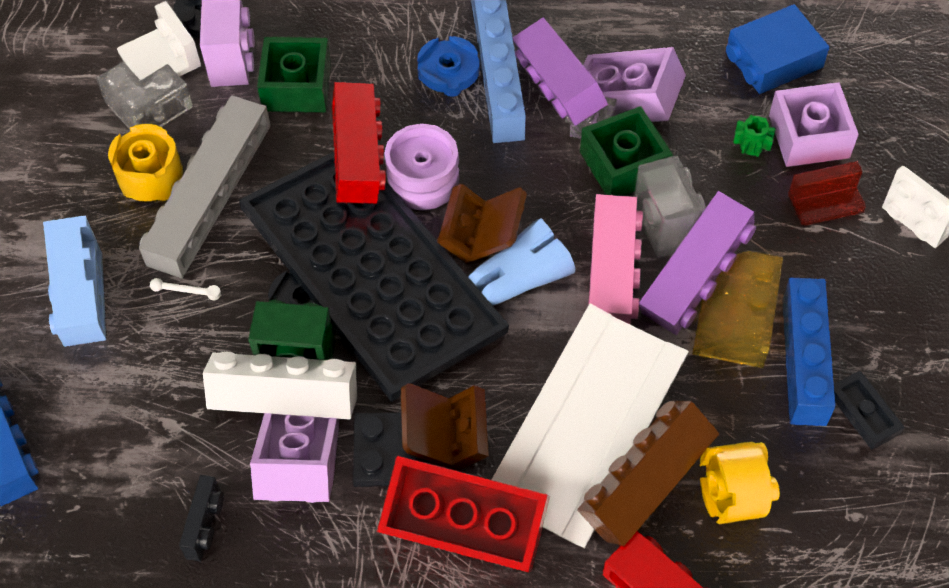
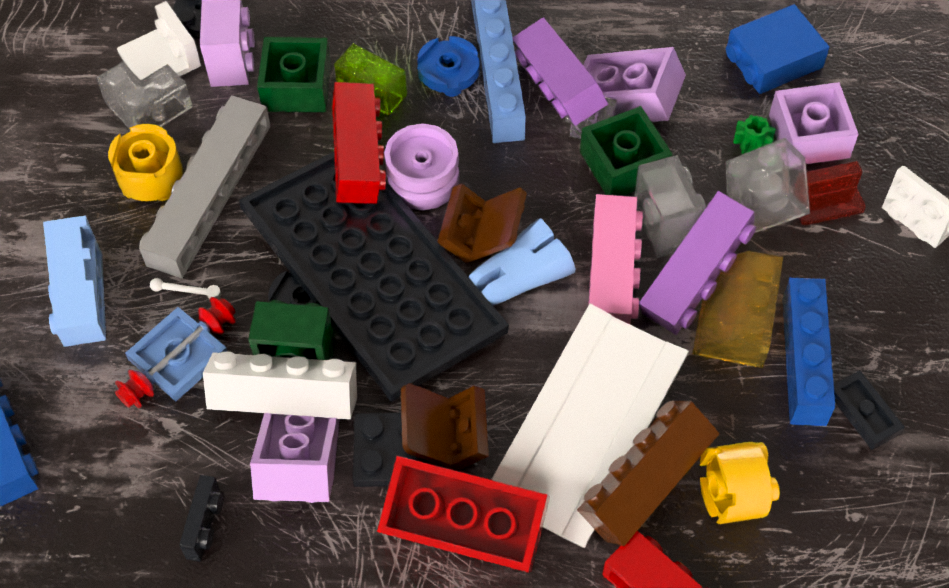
(175, 353): none -> medium blue plate
(365, 67): none -> clear neon green brick
(770, 183): none -> clear brick

